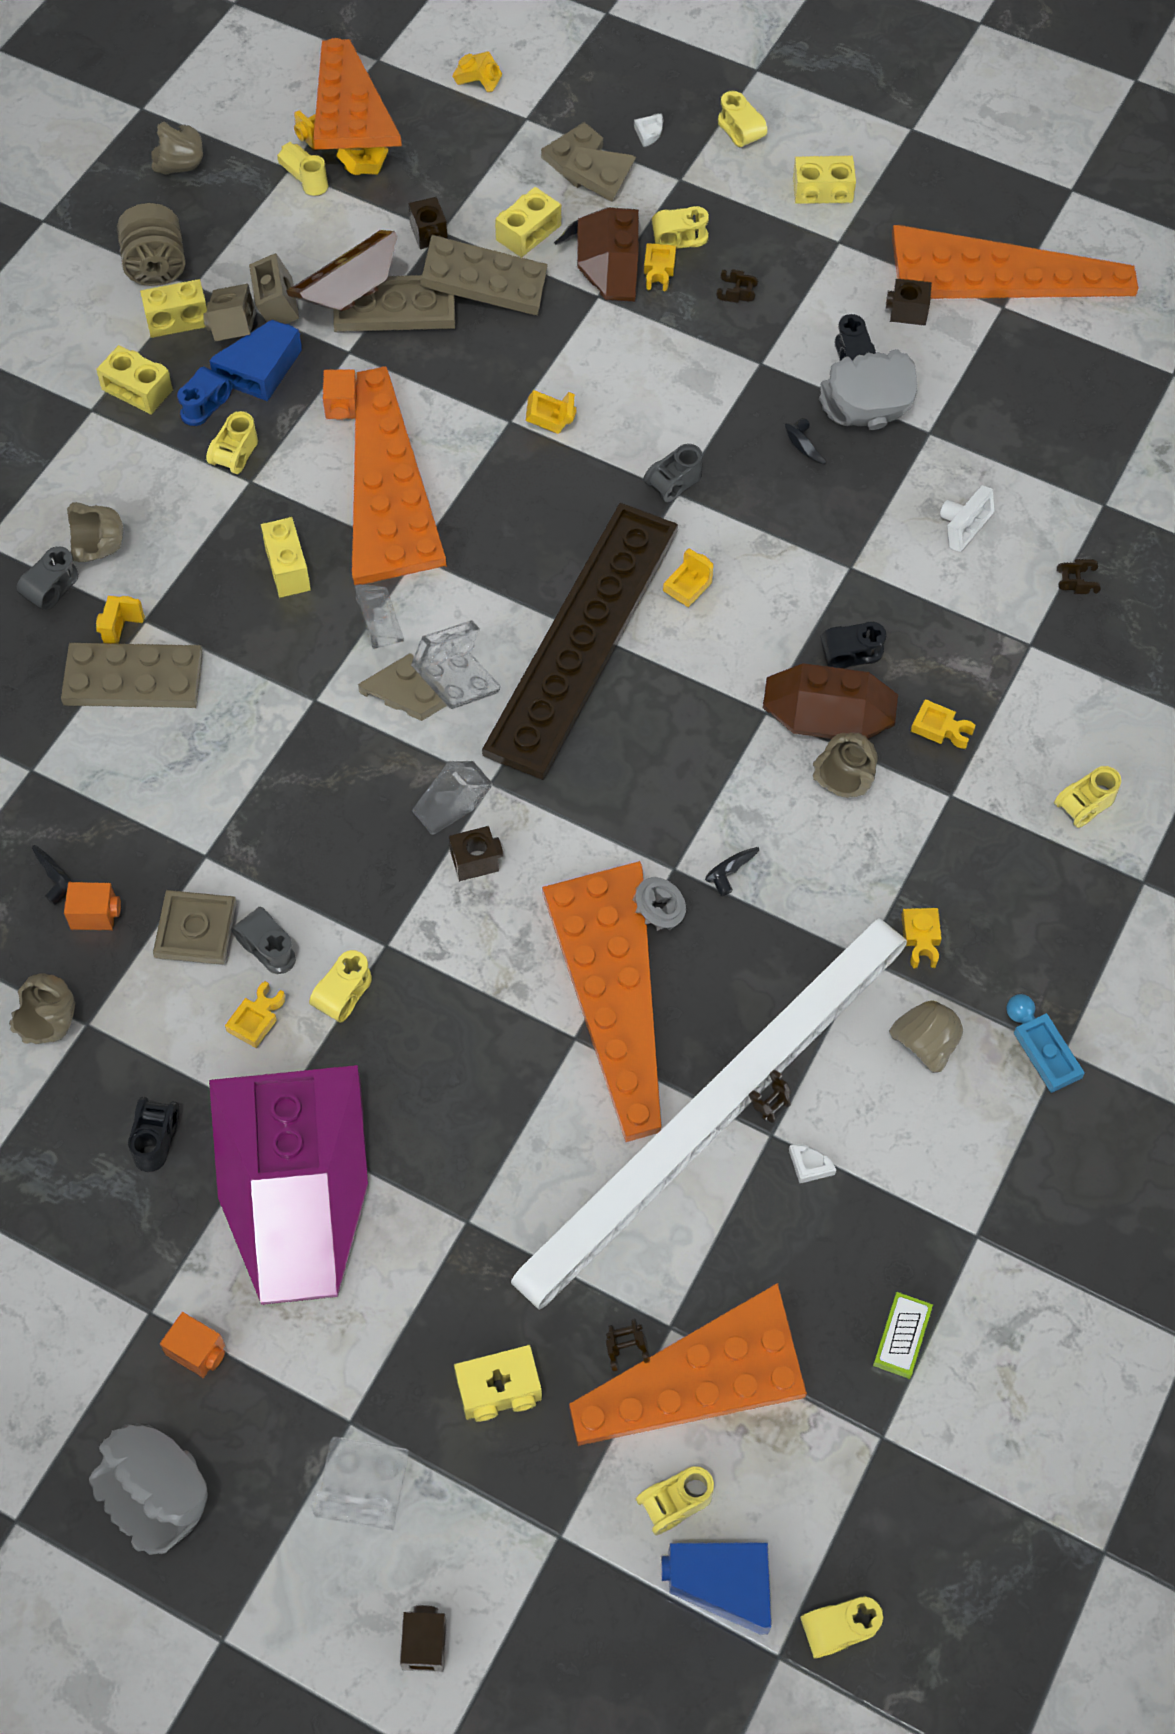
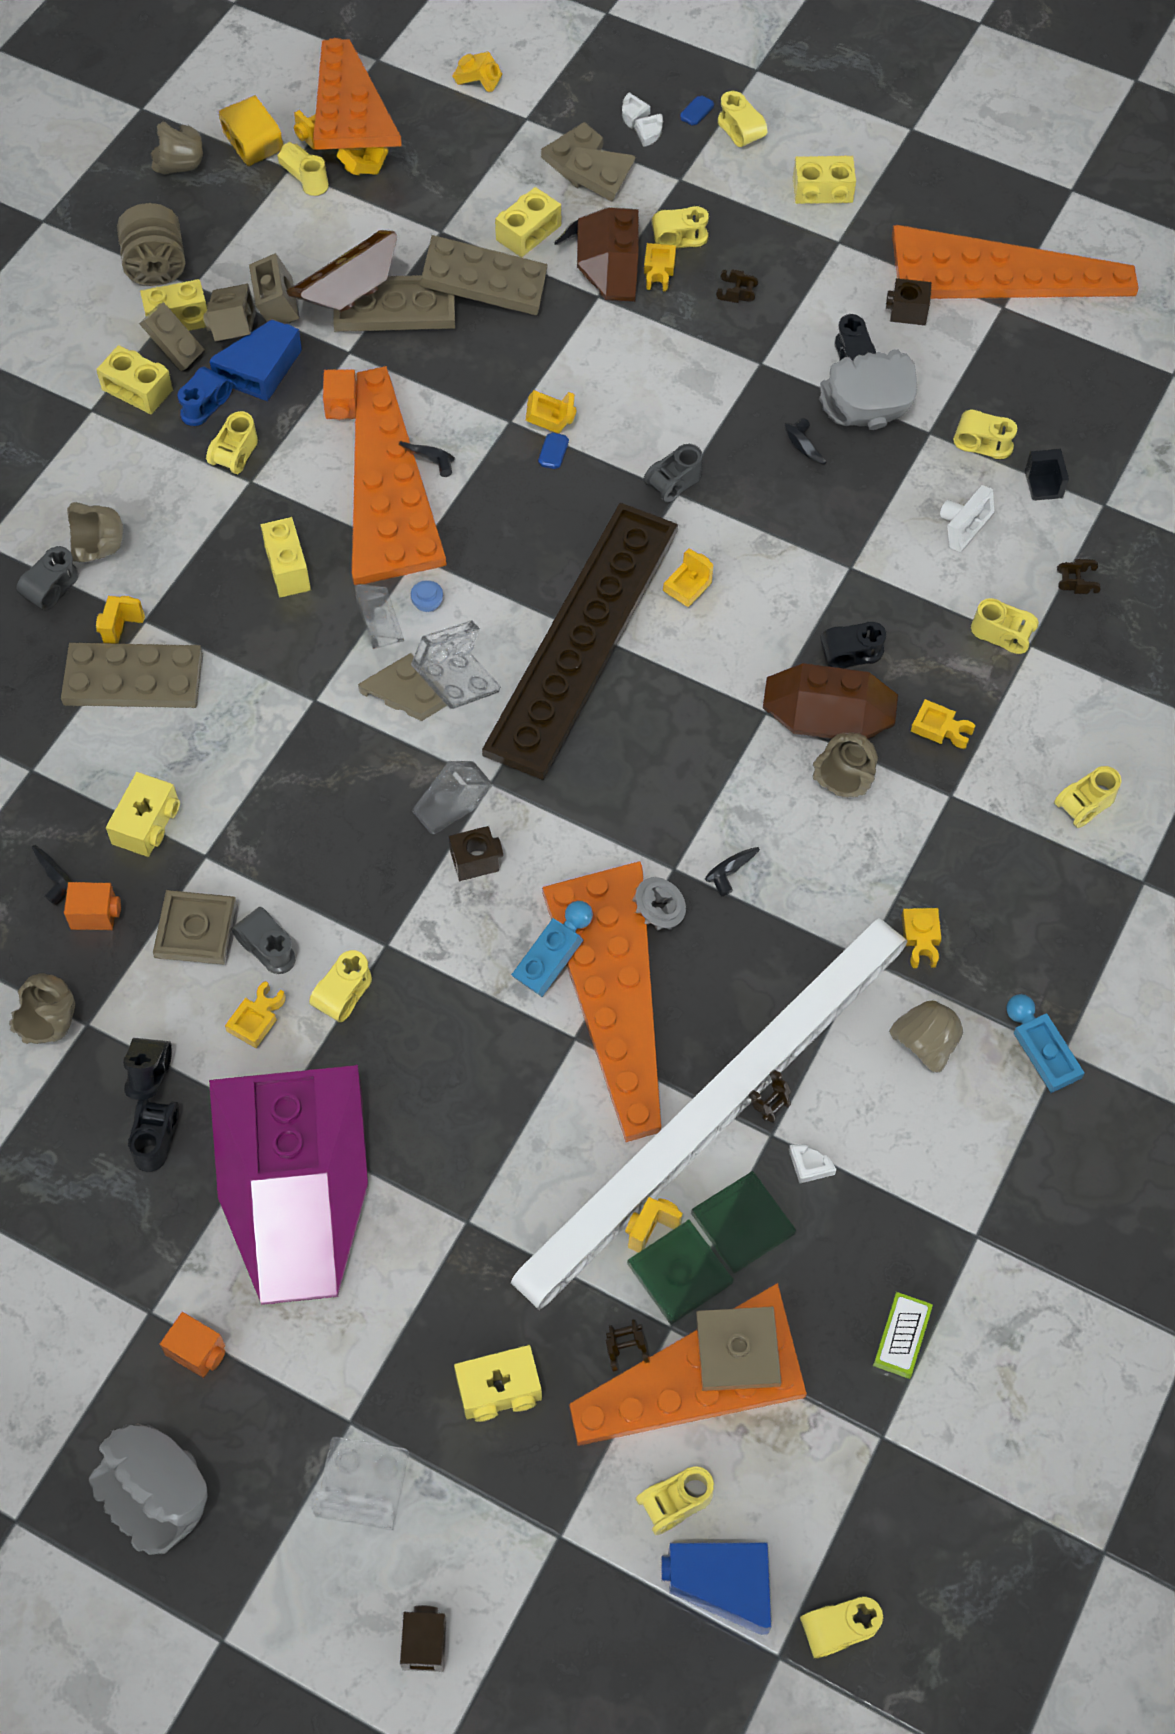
(143, 814): none -> light yellow brick
(146, 1066): none -> black piece
(171, 336): none -> dark tan plate
(251, 130): none -> yellow piece
(427, 220): dark brown brick -> none
(427, 595): none -> medium blue plate
(433, 454): none -> black bar
(553, 450): none -> blue piece
(553, 949): none -> dark azure plate
(634, 109): none -> white tile
(642, 1225): none -> yellow bracket
(680, 1272): none -> clear green plate
(697, 110): none -> blue piece
(738, 1348): none -> dark tan plate
(743, 1221): none -> clear green plate
(981, 433): none -> light yellow piece
(1003, 625): none -> light yellow piece
(1046, 474): none -> black panel

